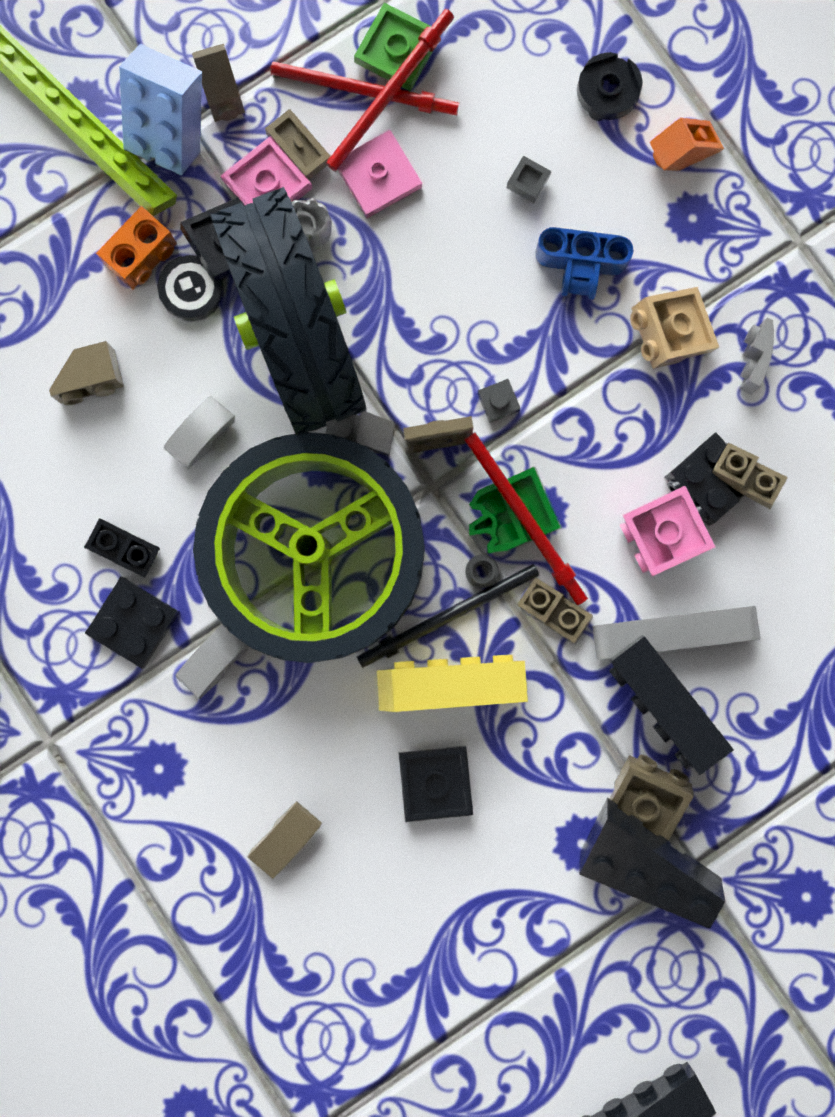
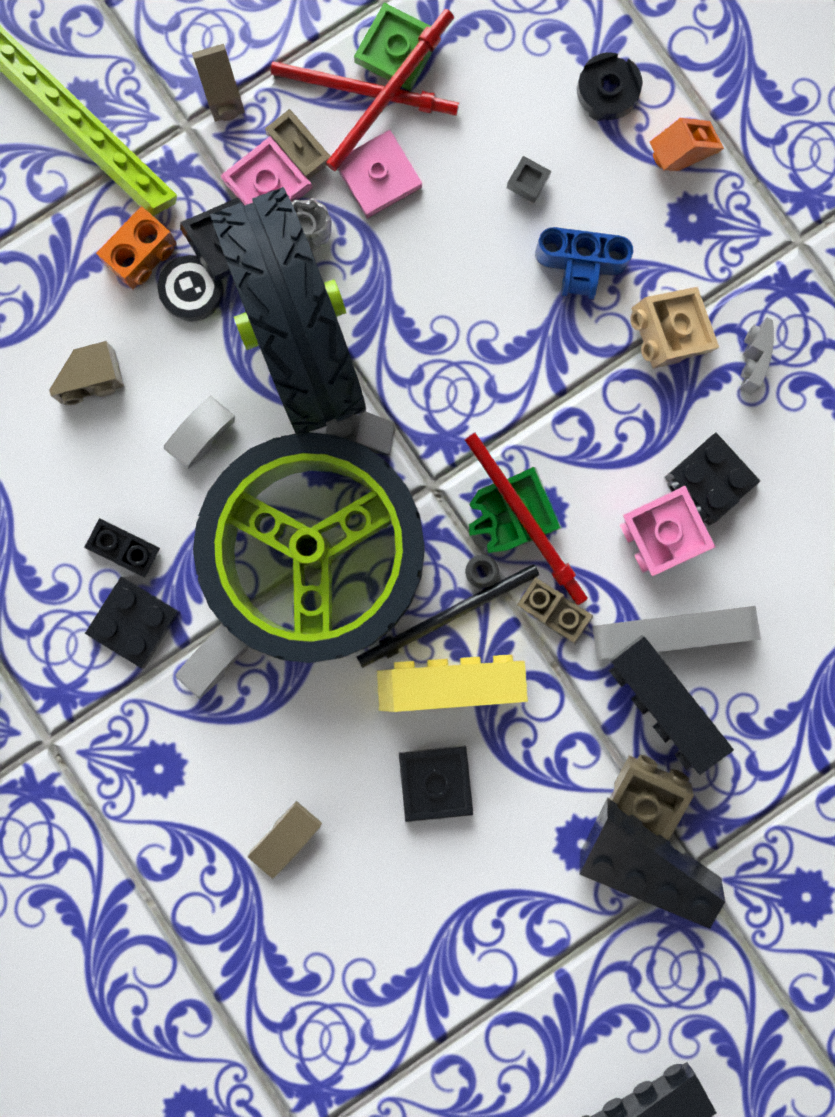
(161, 108): light blue piece -> none
(437, 434): dark tan plate -> none
(498, 400): dark grey plate -> none
(749, 477): dark tan slope -> none

